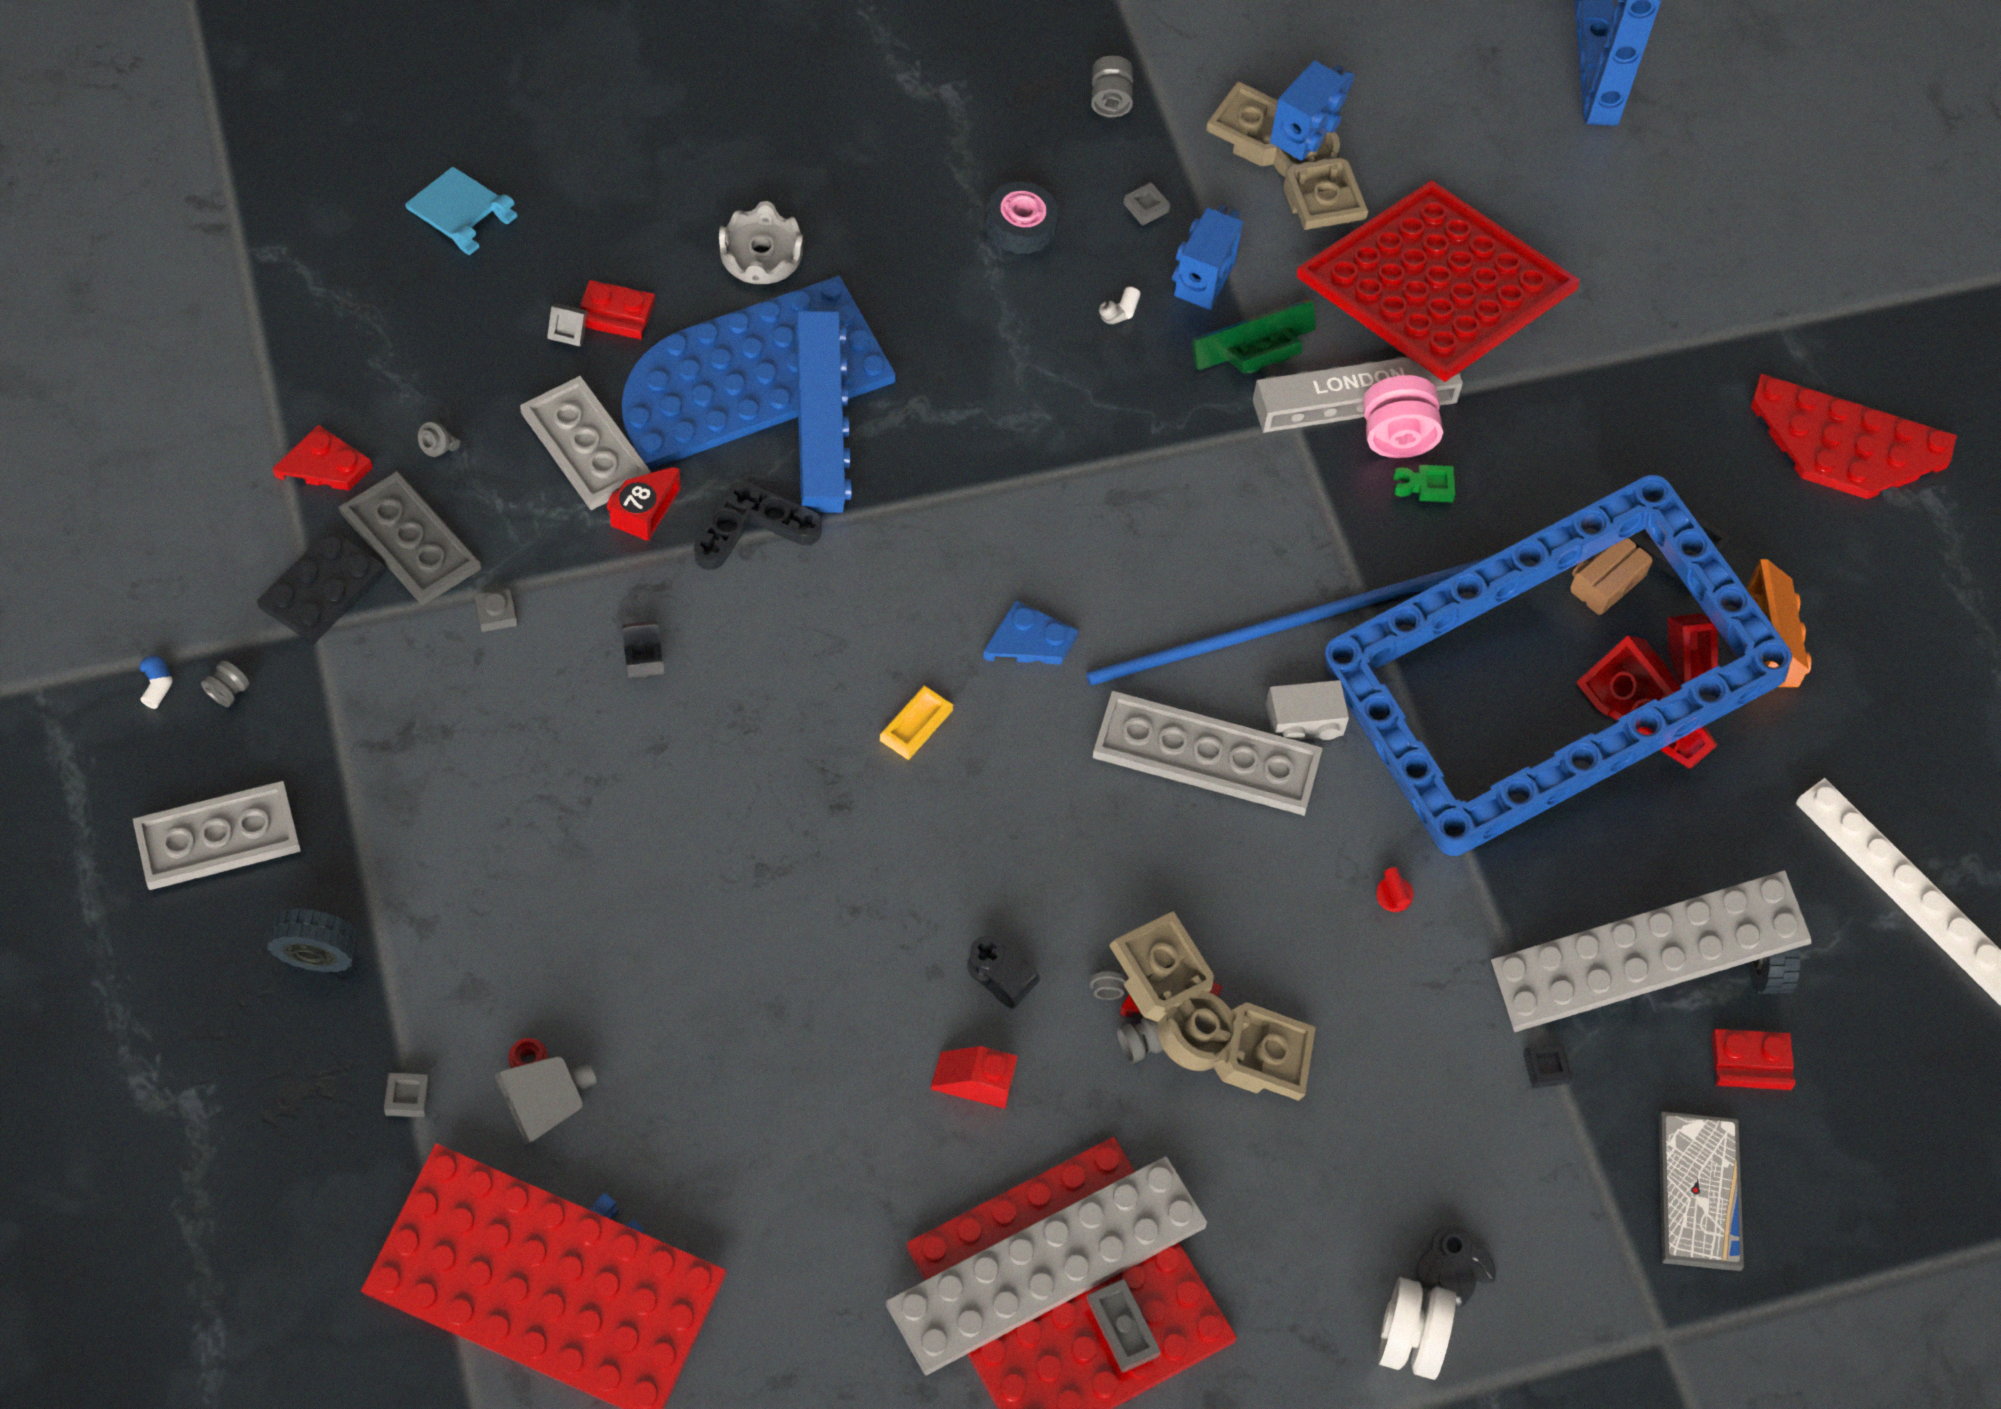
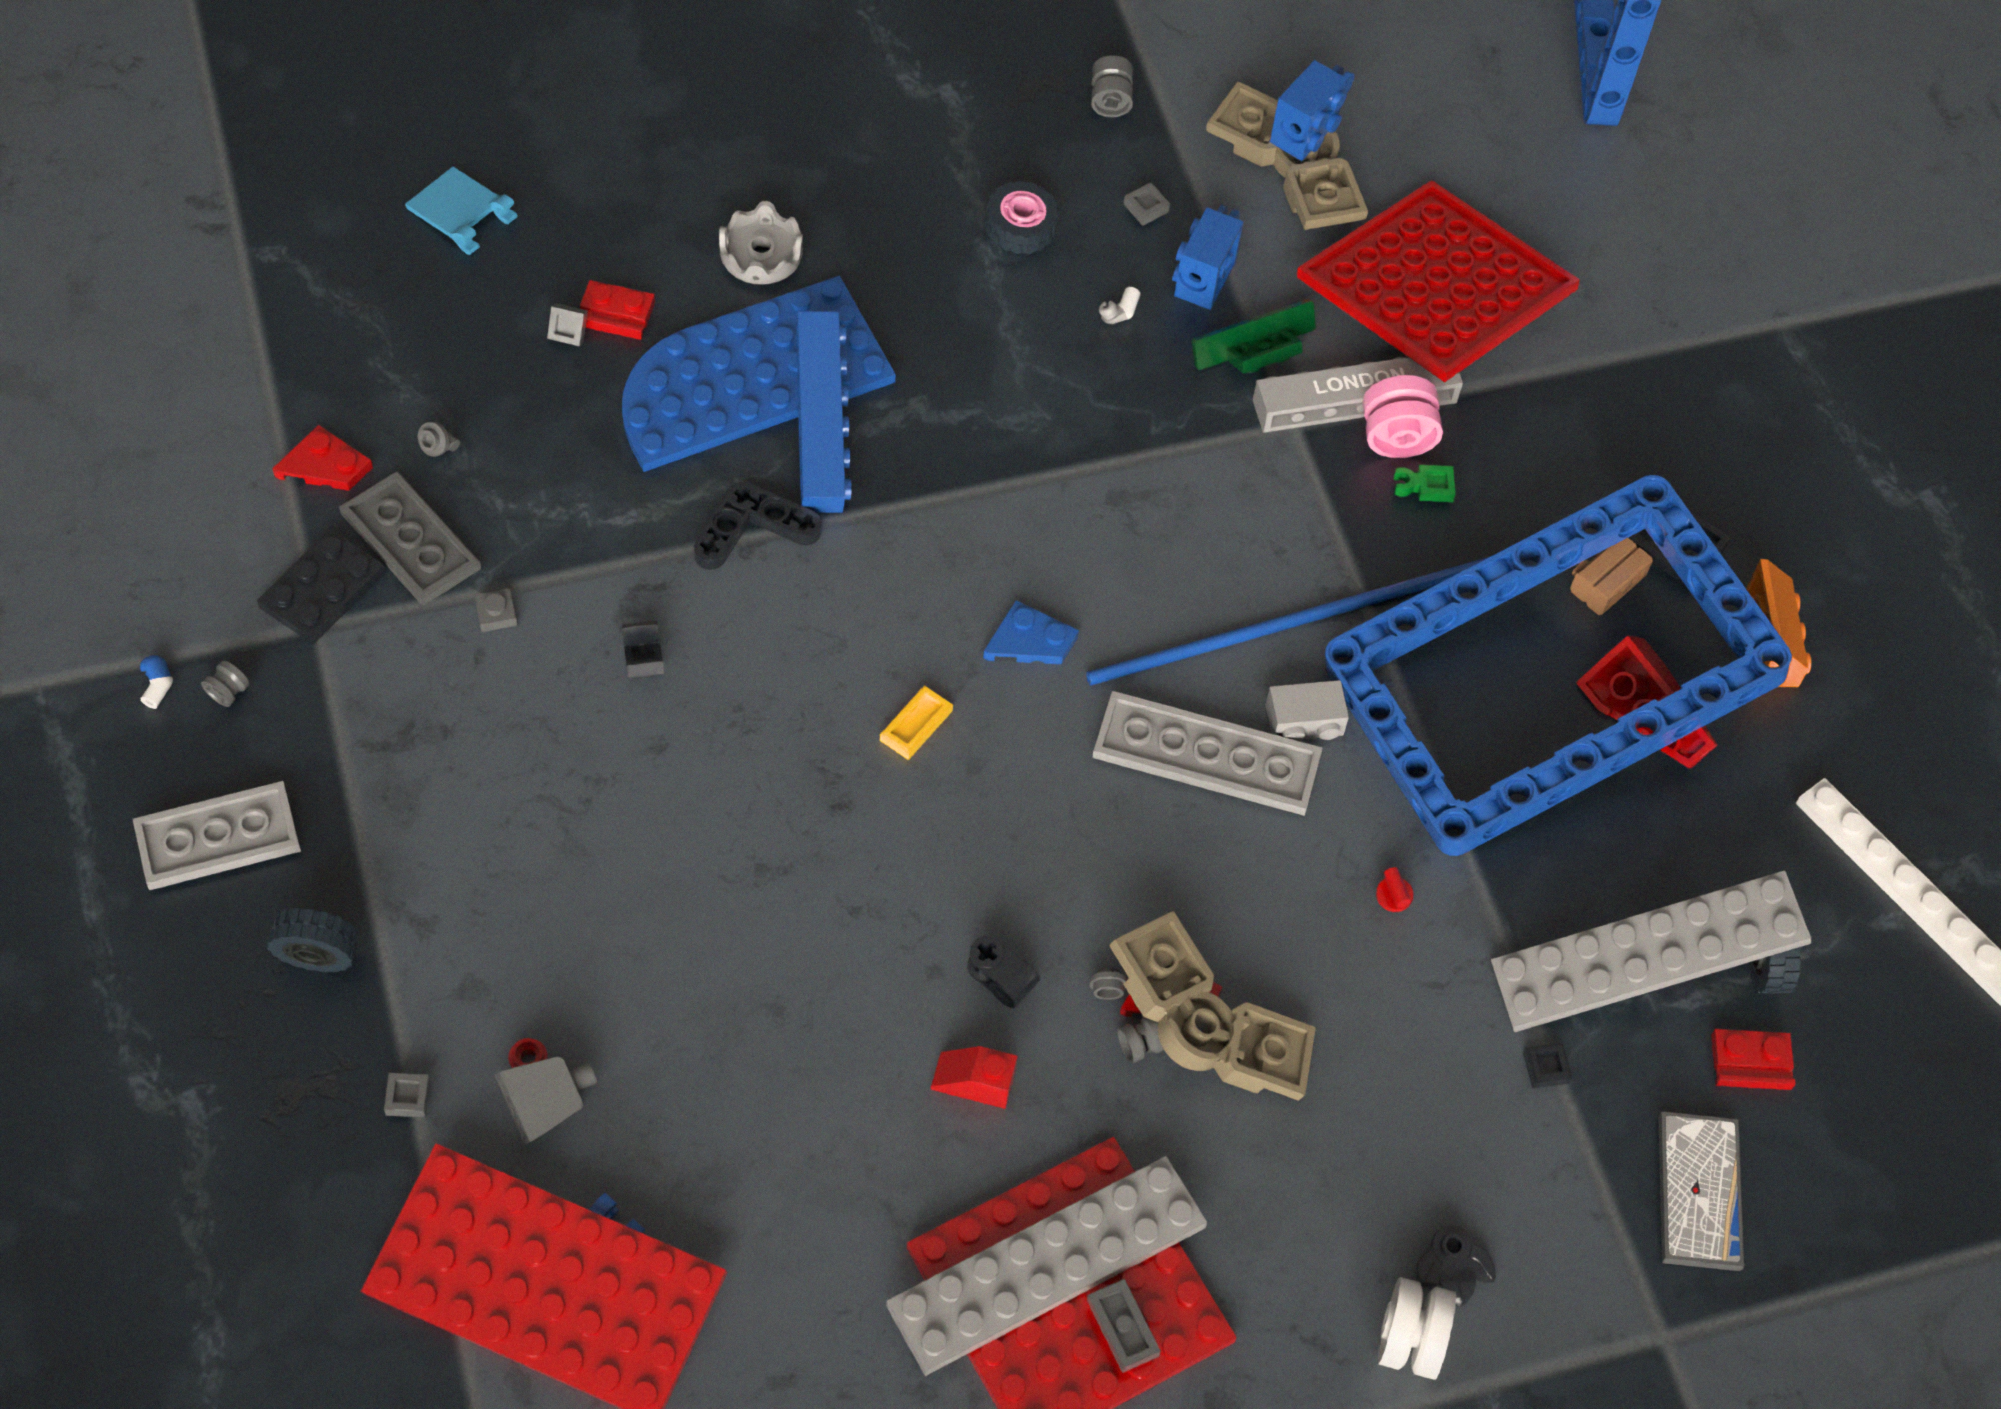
(583, 441): light grey plate -> none
(644, 502): red slope -> none
(1692, 645): red slope -> none
(1848, 442): red plate -> none

